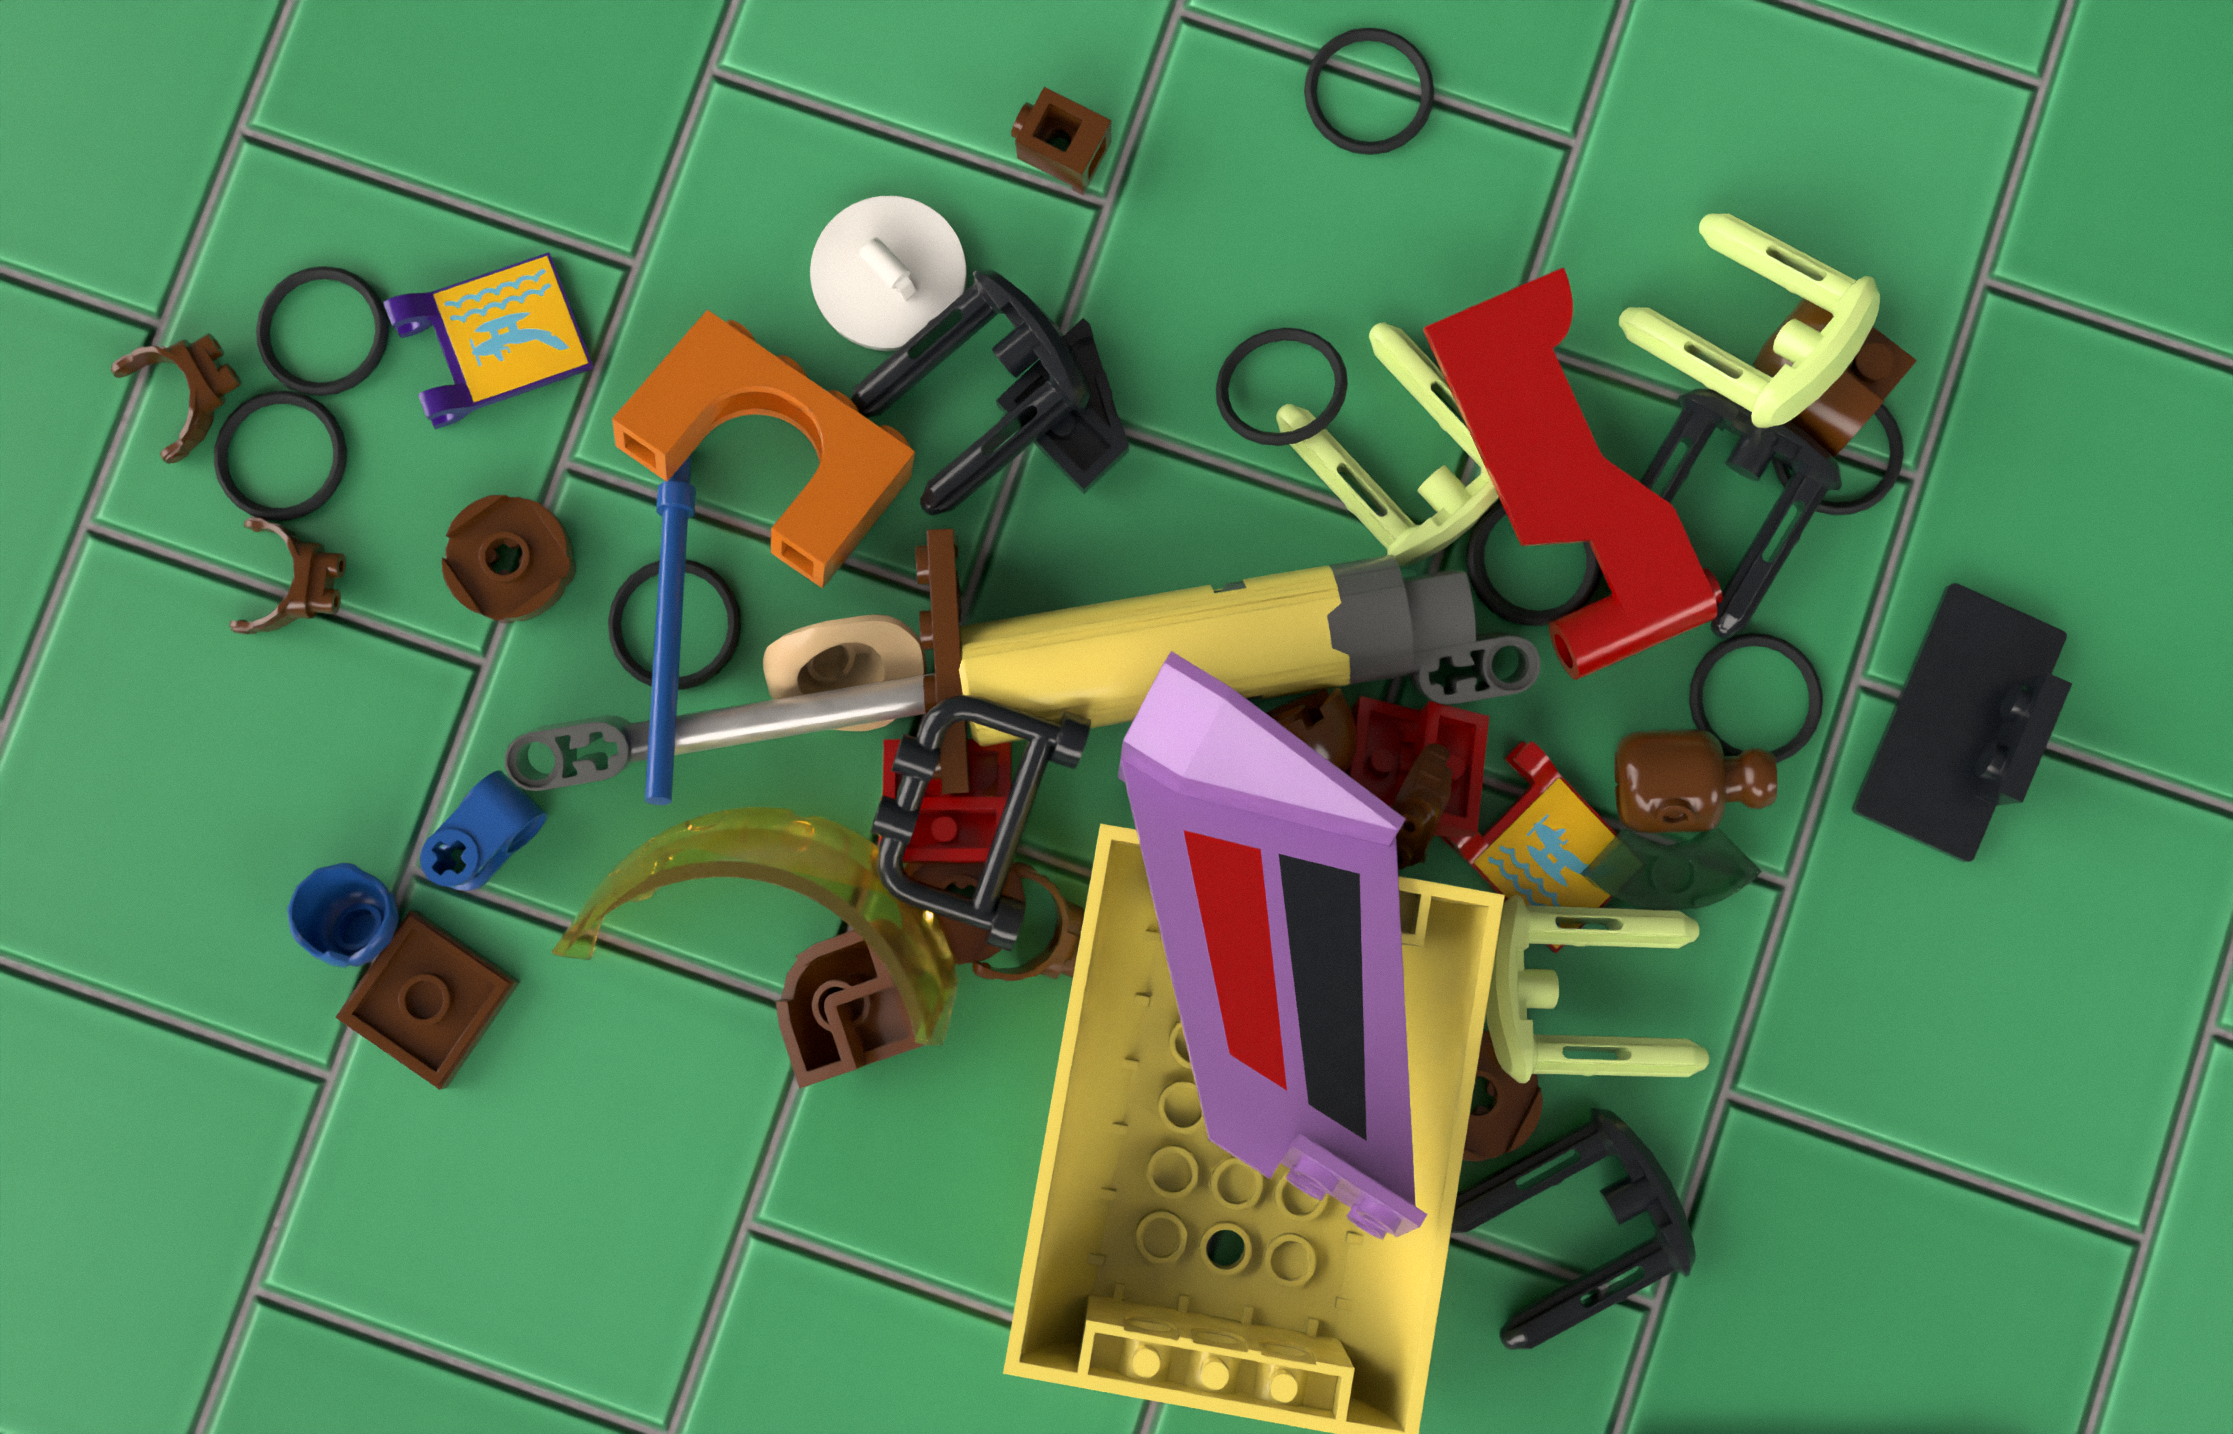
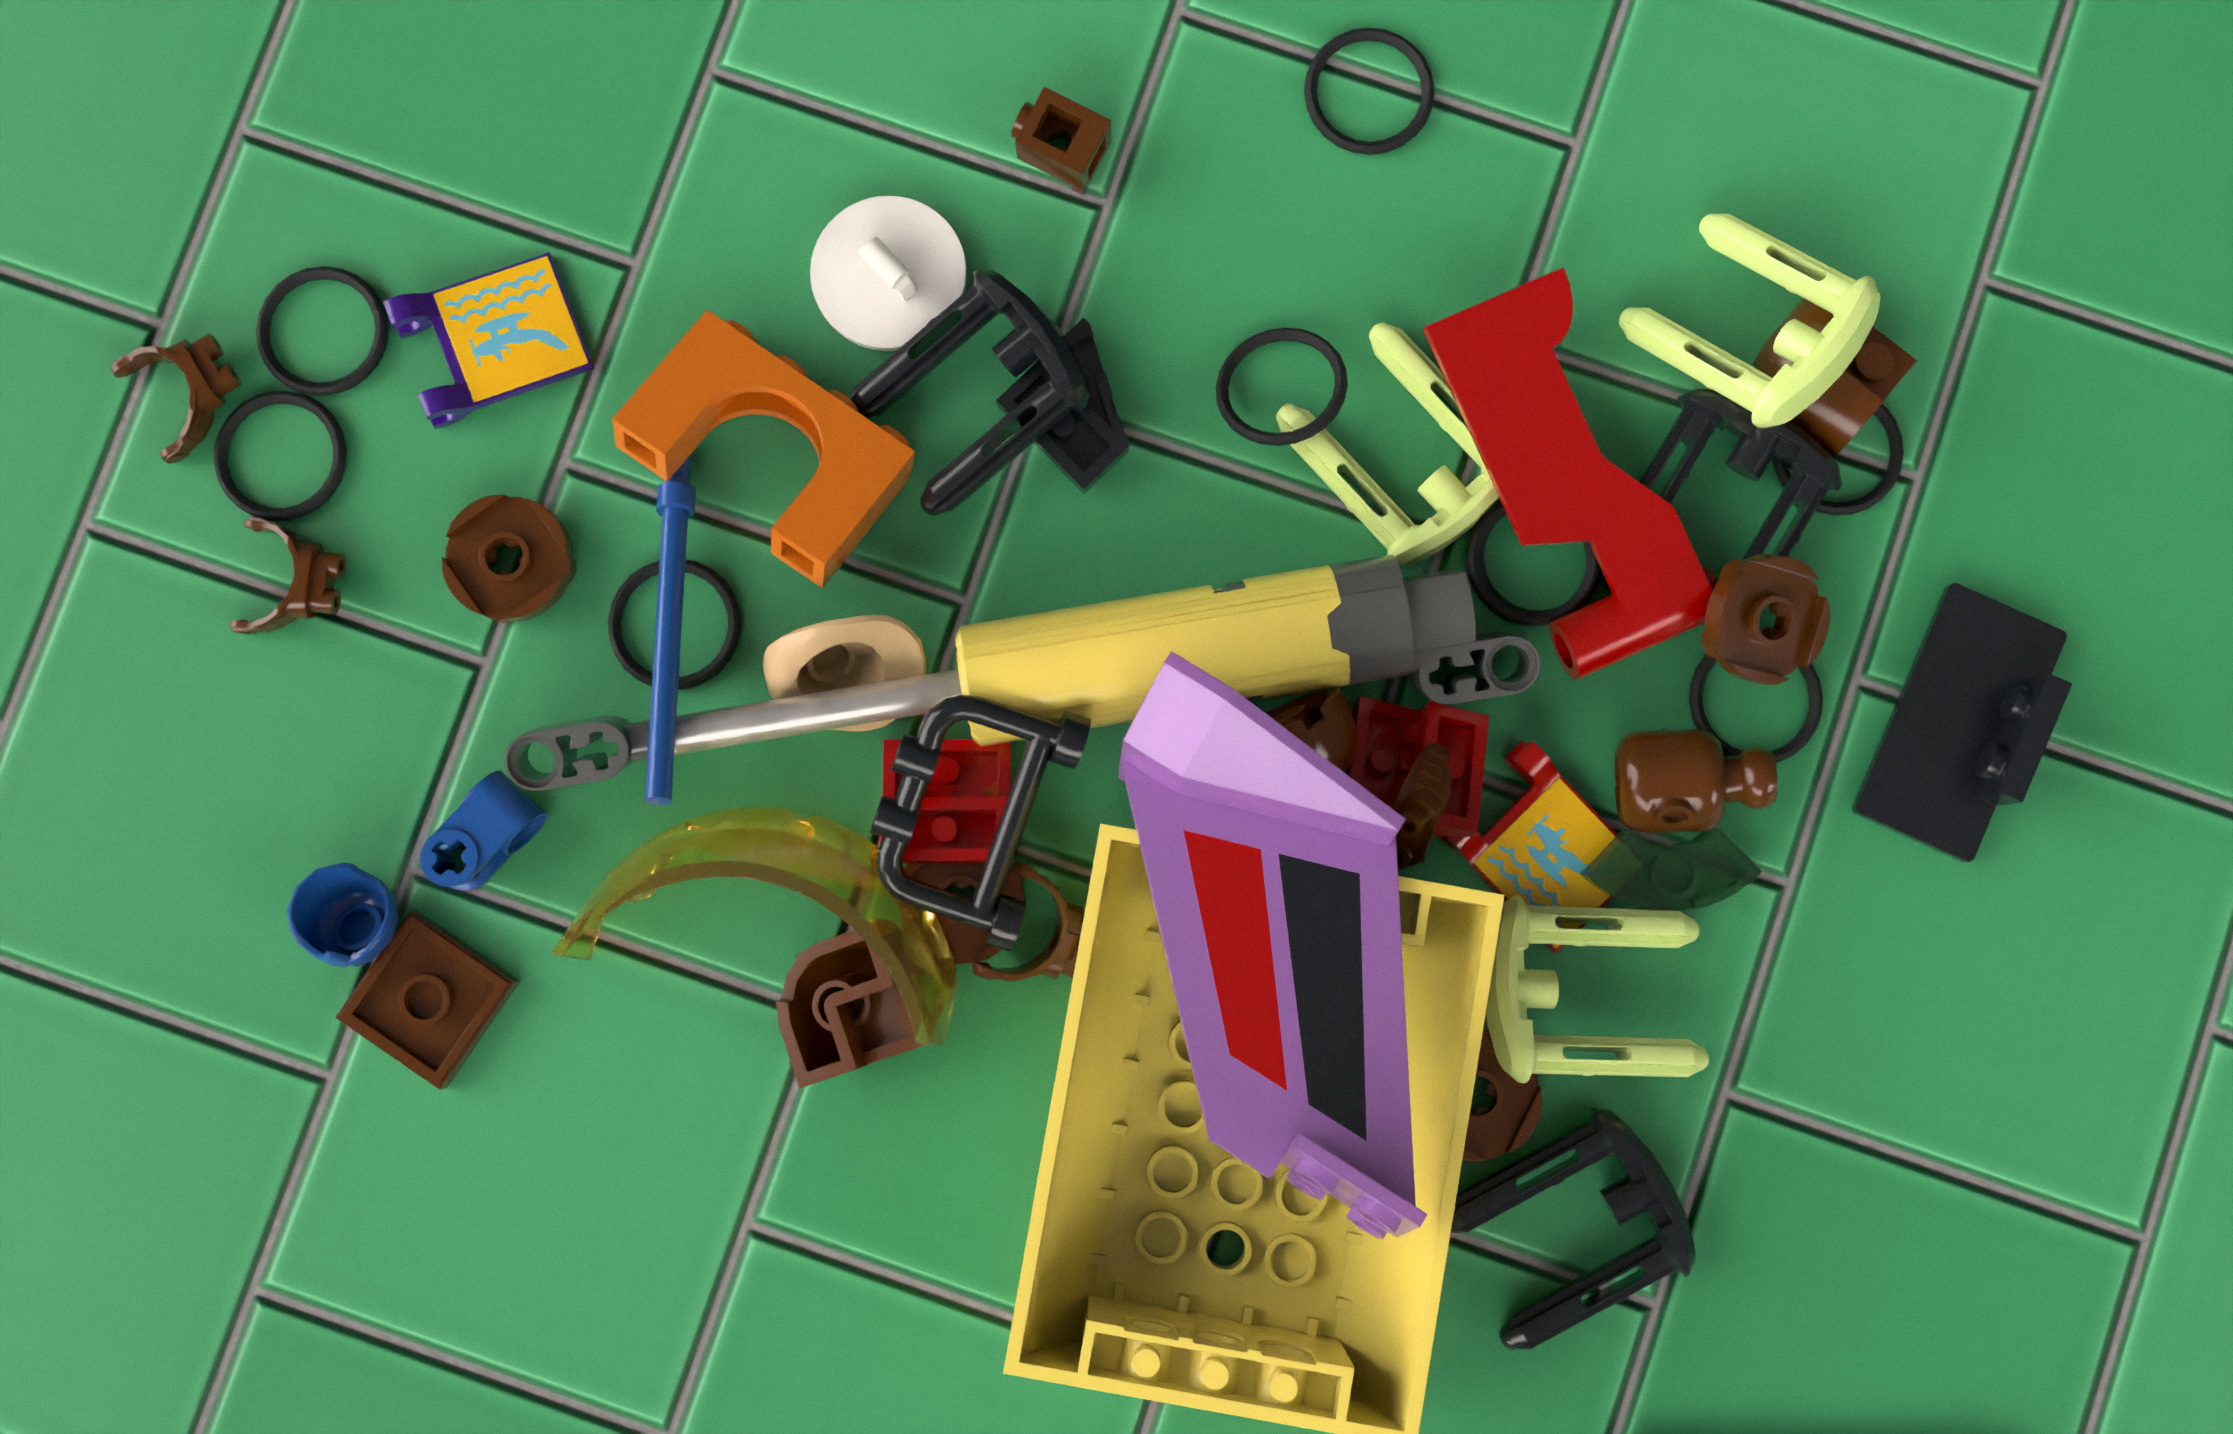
(941, 632): reddish brown wing -> none
(1734, 613): none -> reddish brown plate

